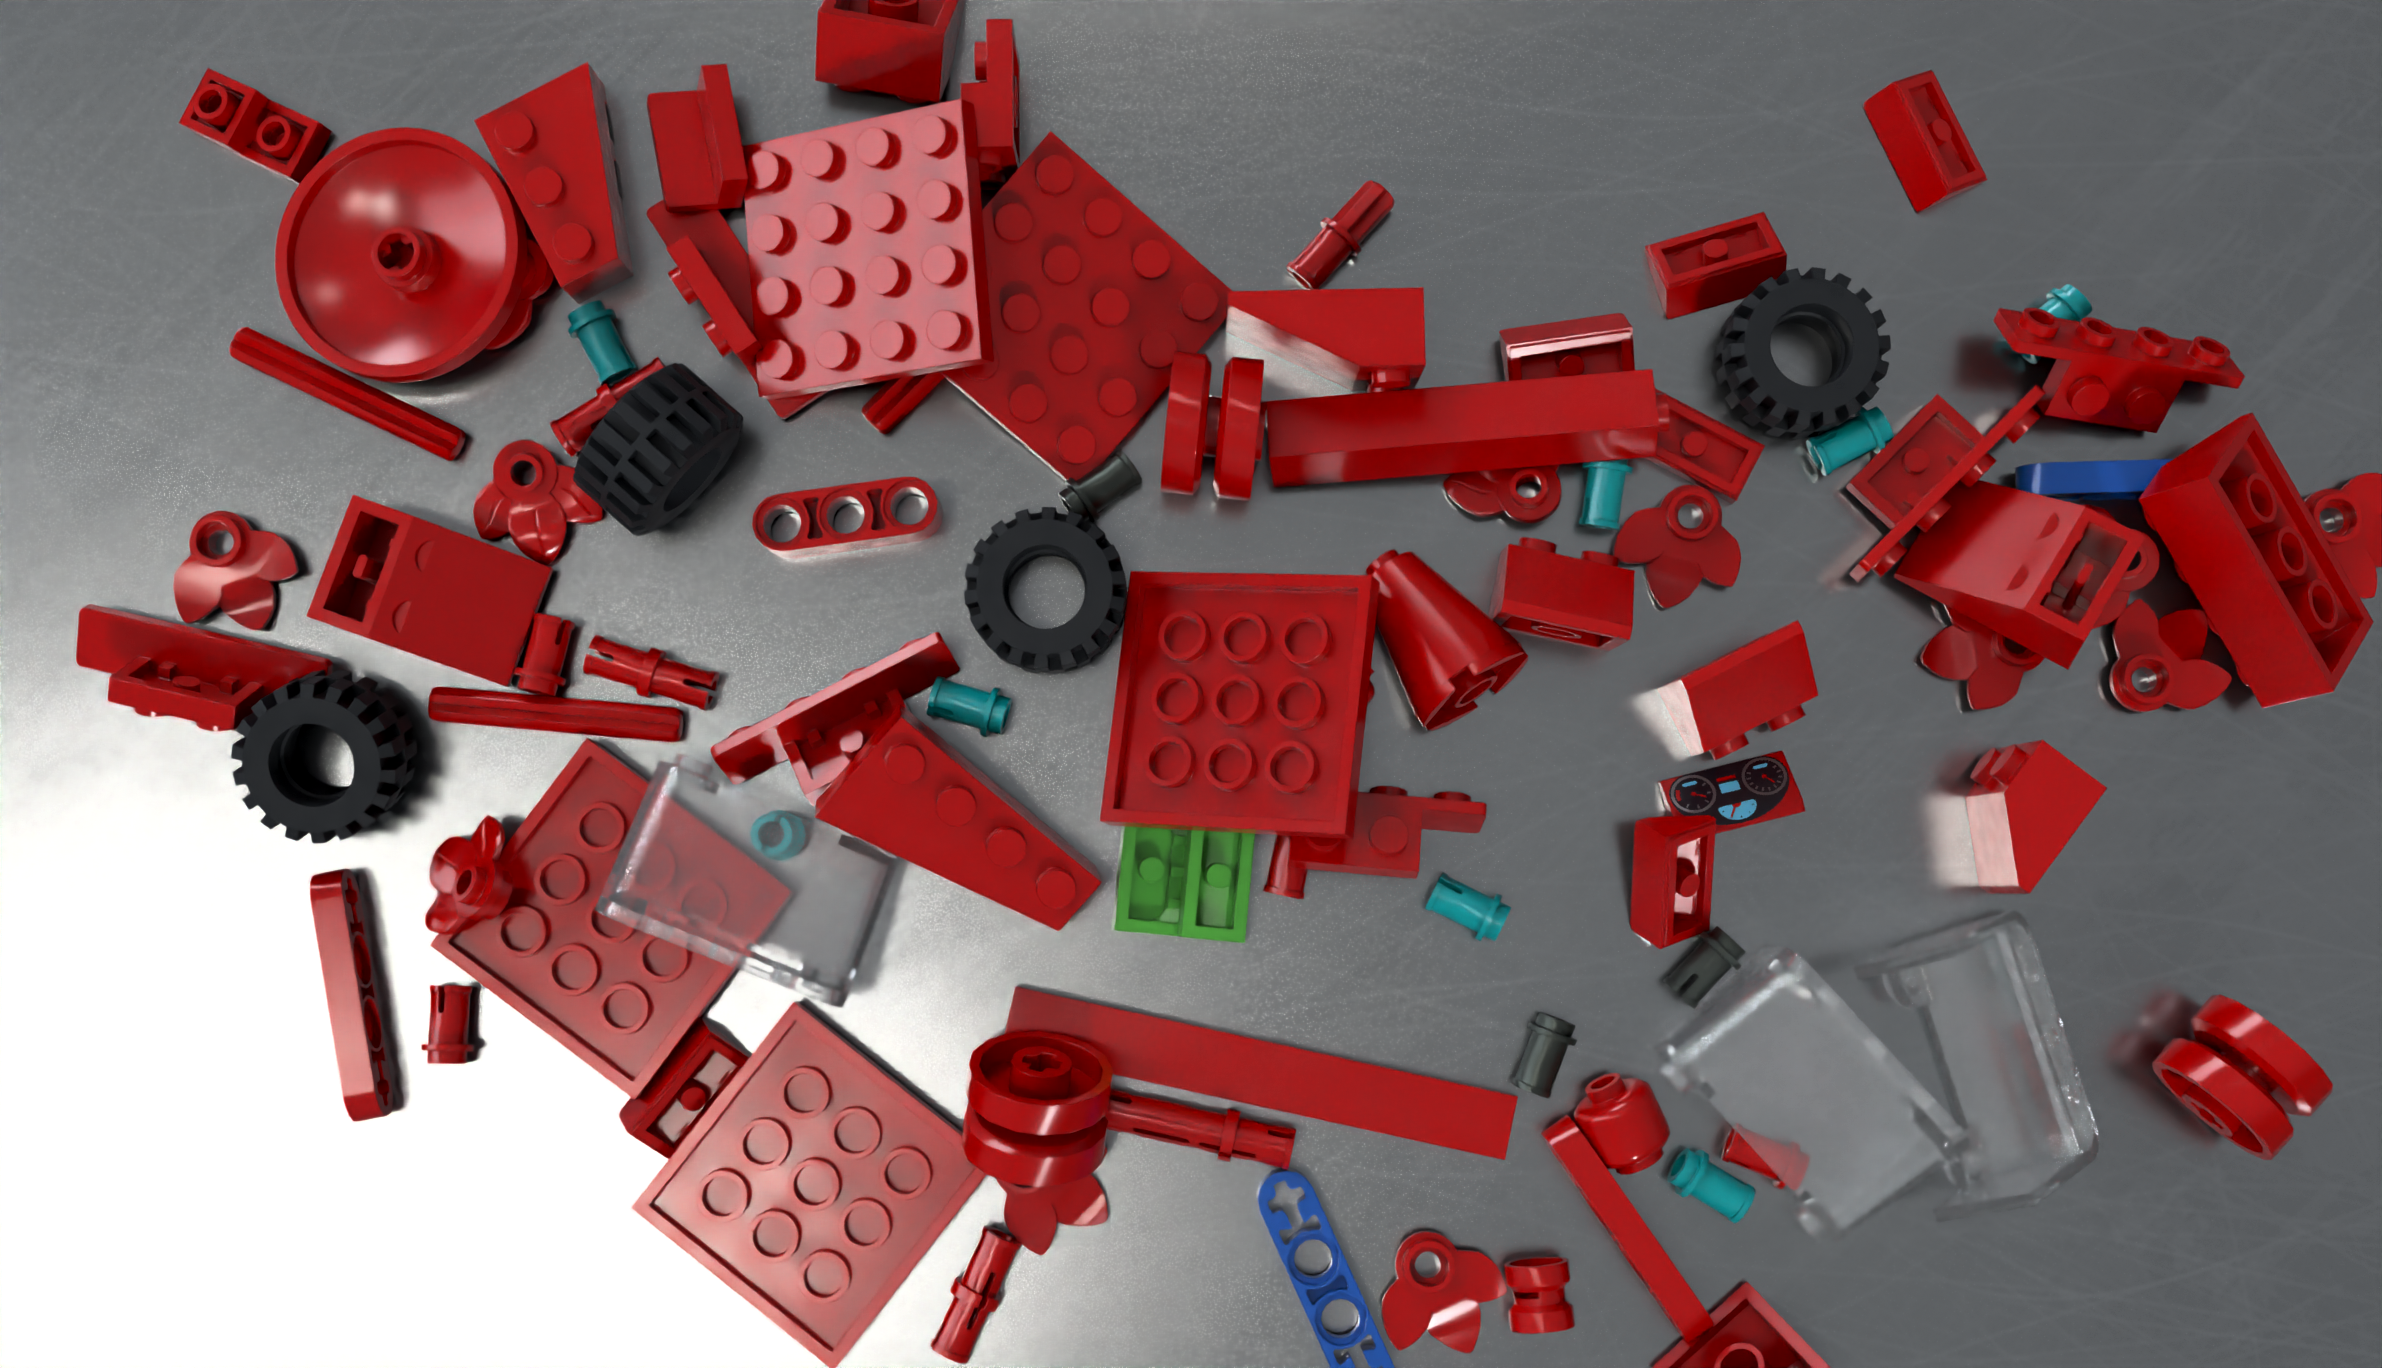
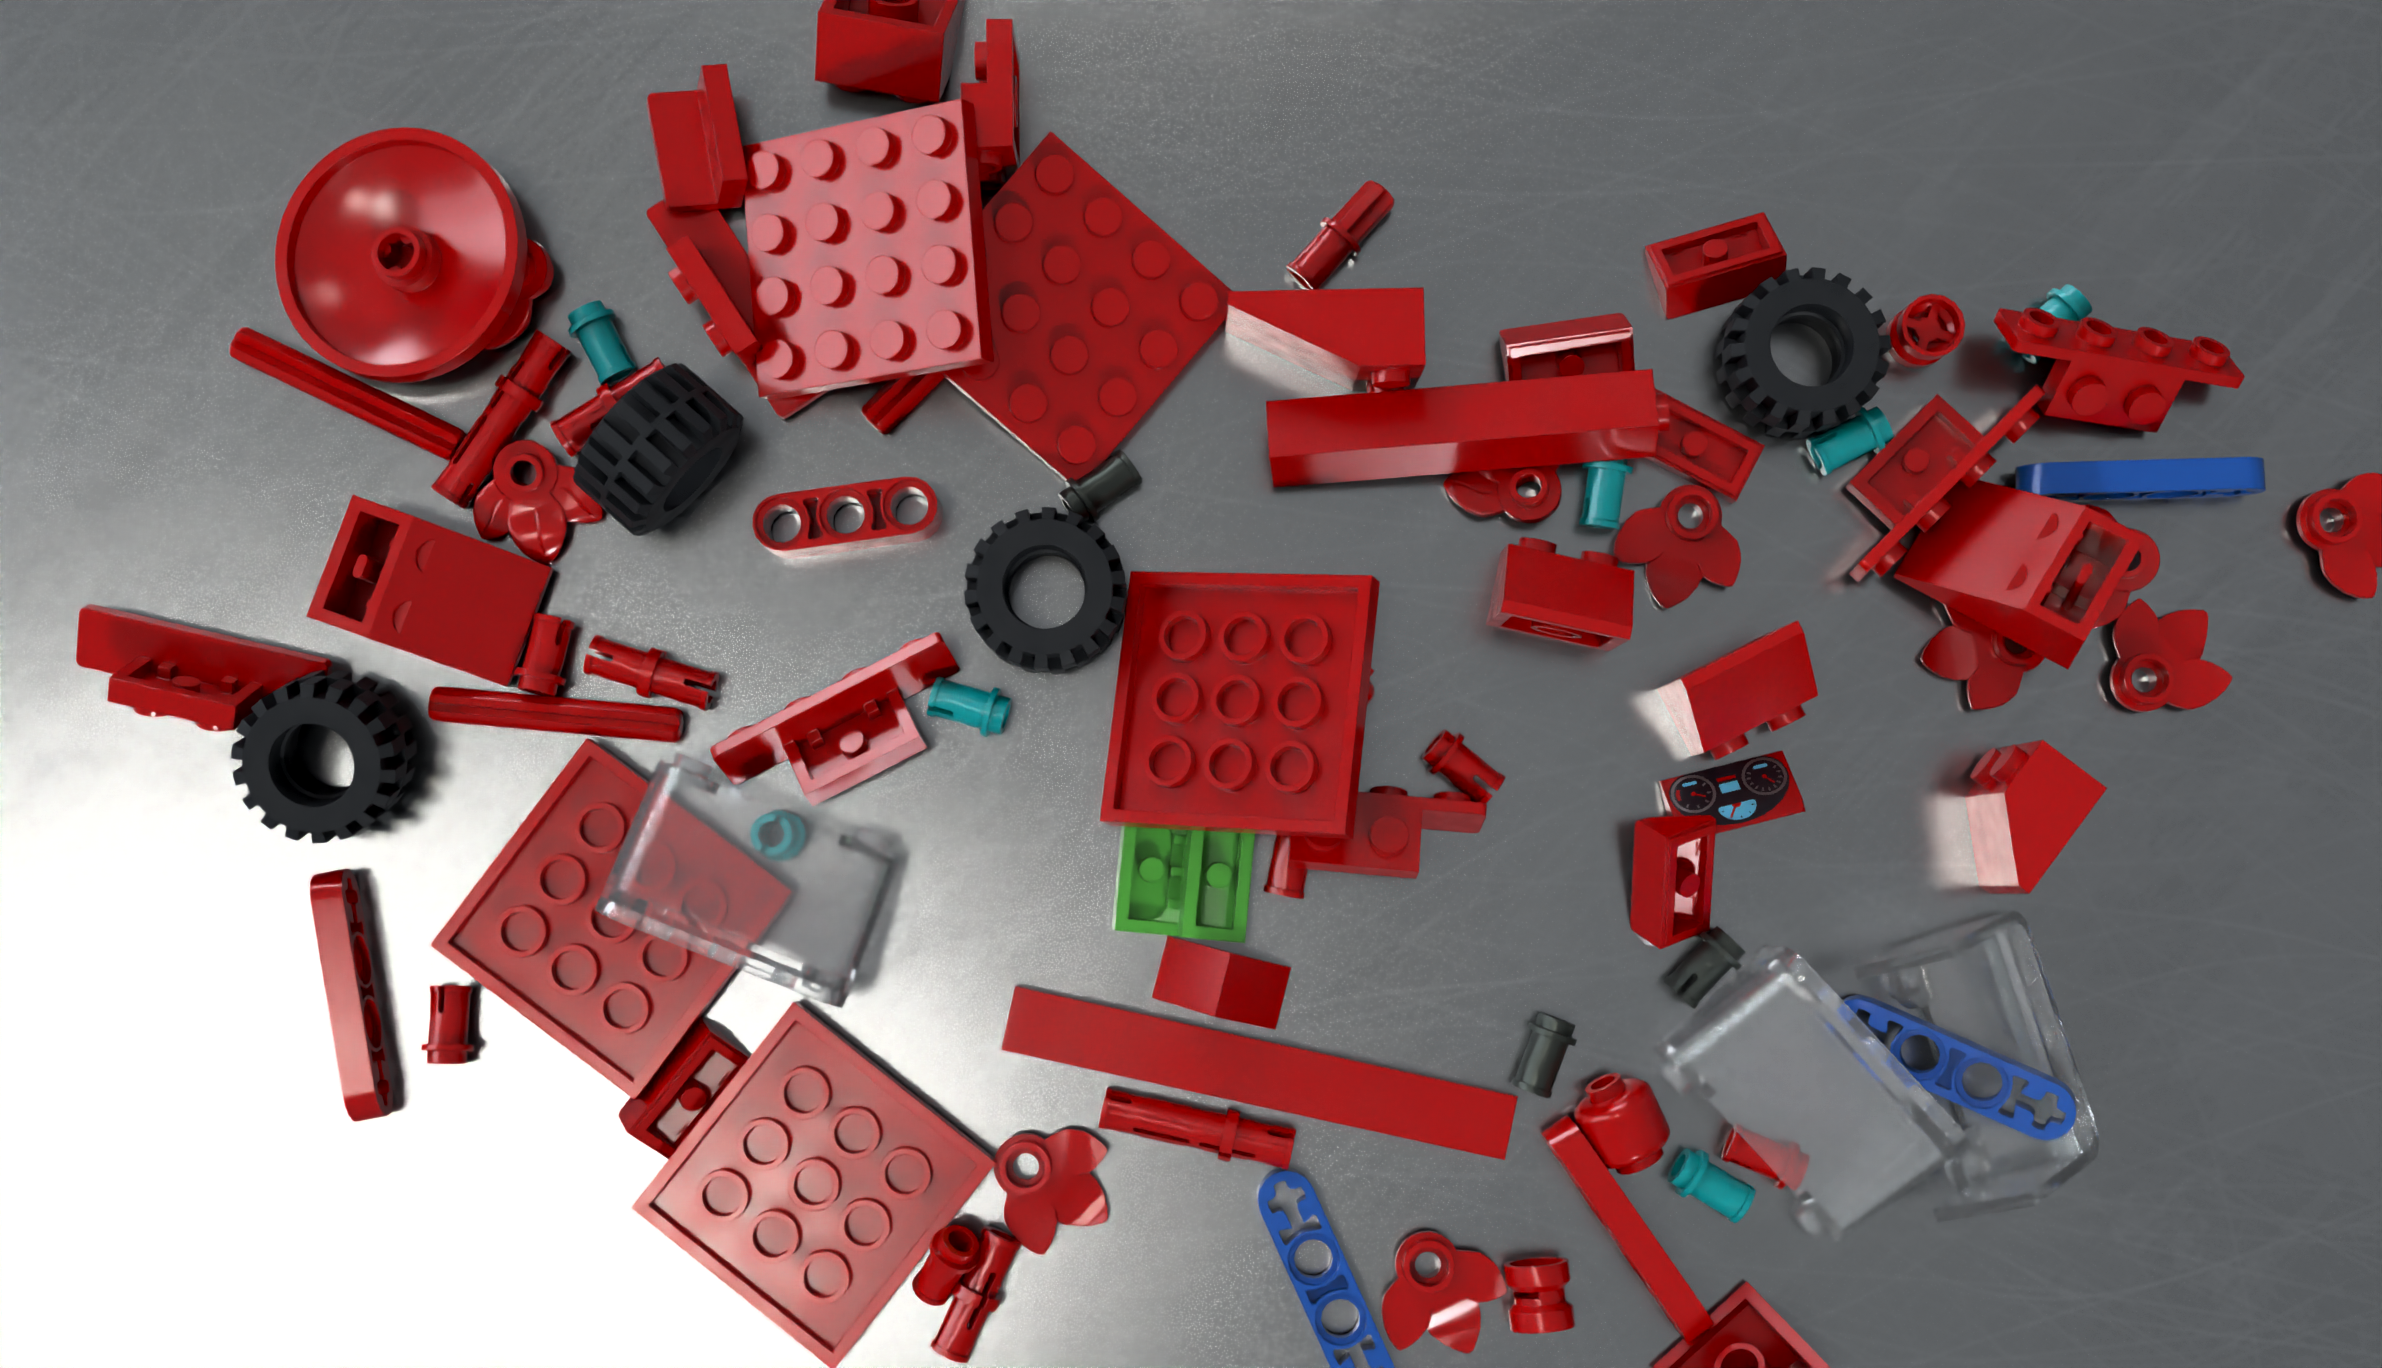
(233, 581): red plate -> none
(255, 126): red slope -> none
(468, 878): red plate -> none
(508, 408): none -> red pin
(564, 179): red wedge -> none
(950, 818): red wedge -> none
(951, 1255): none -> red pin
(1037, 1108): red wheel -> none
(1213, 426): red wheel -> none
(1221, 983): none -> red slope
(1439, 640): red cone -> none
(1460, 764): none -> red pin
(1468, 907): teal pin -> none
(1924, 140): red slope -> none
(1932, 320): none -> red wheel
(1960, 1053): none -> blue beam
(2242, 1076): red wheel -> none
(2257, 564): red slope -> none

